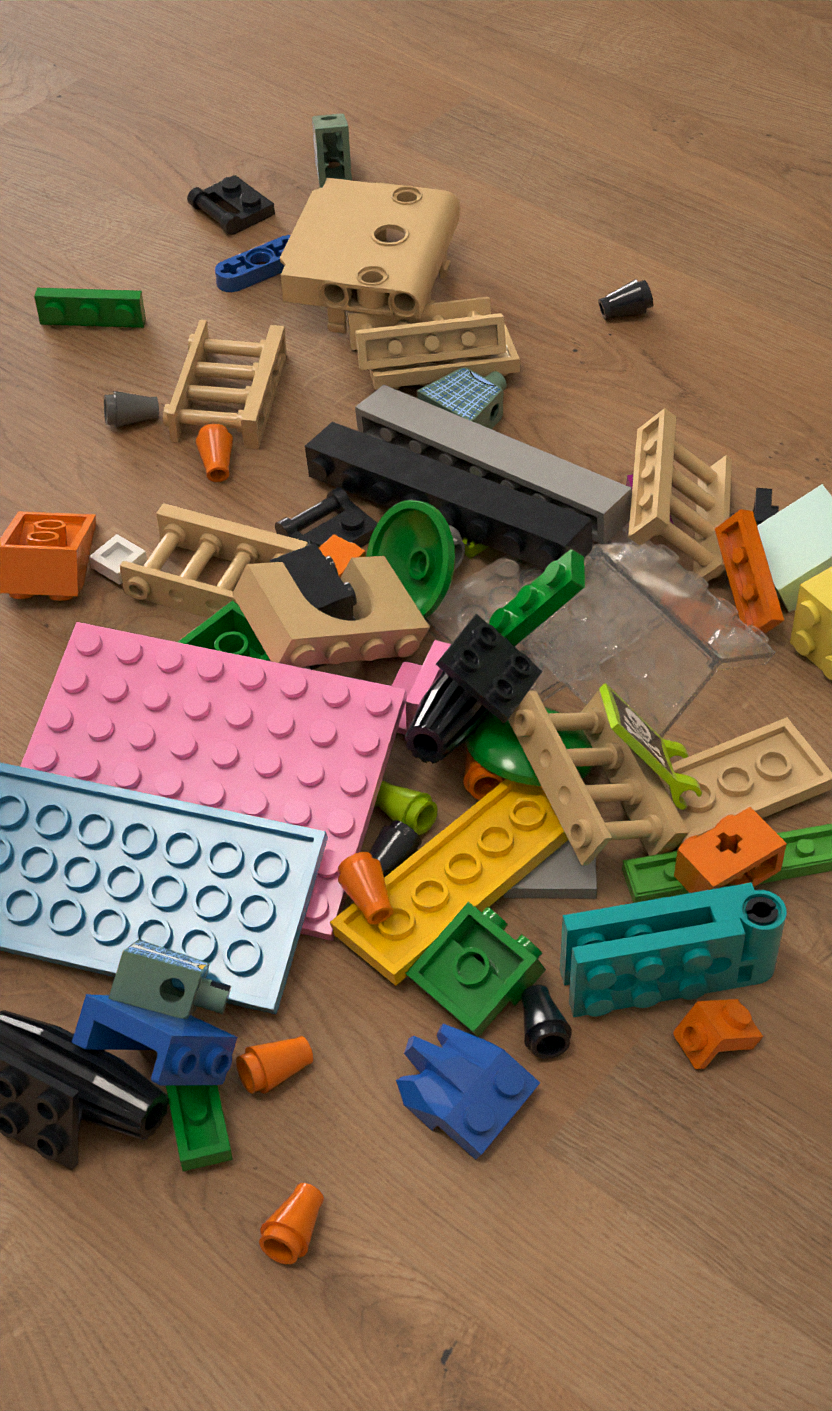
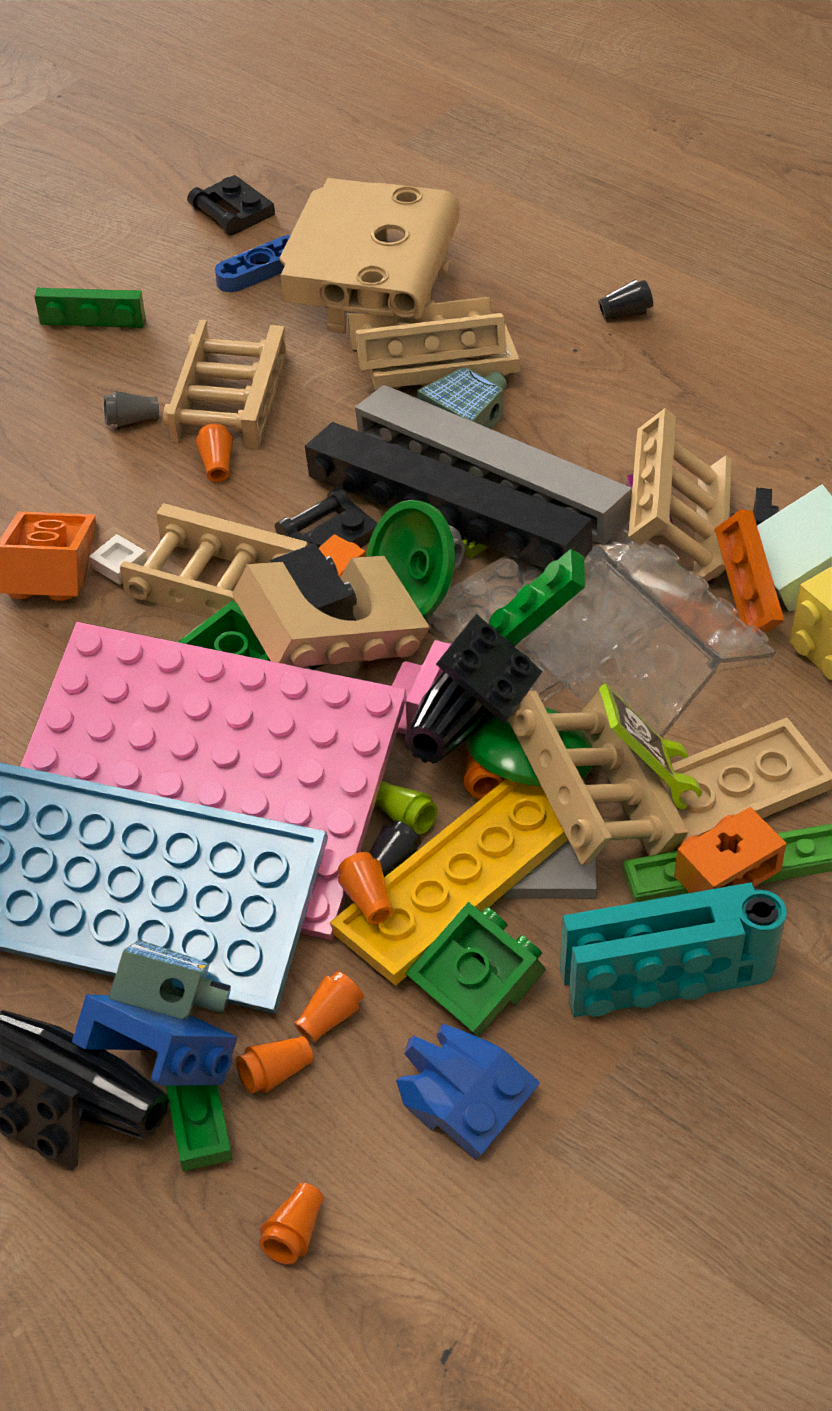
(329, 1006): none -> orange cone
(331, 145): sand green torso -> none
(544, 1025): black cone -> none
(716, 1028): orange bracket -> none

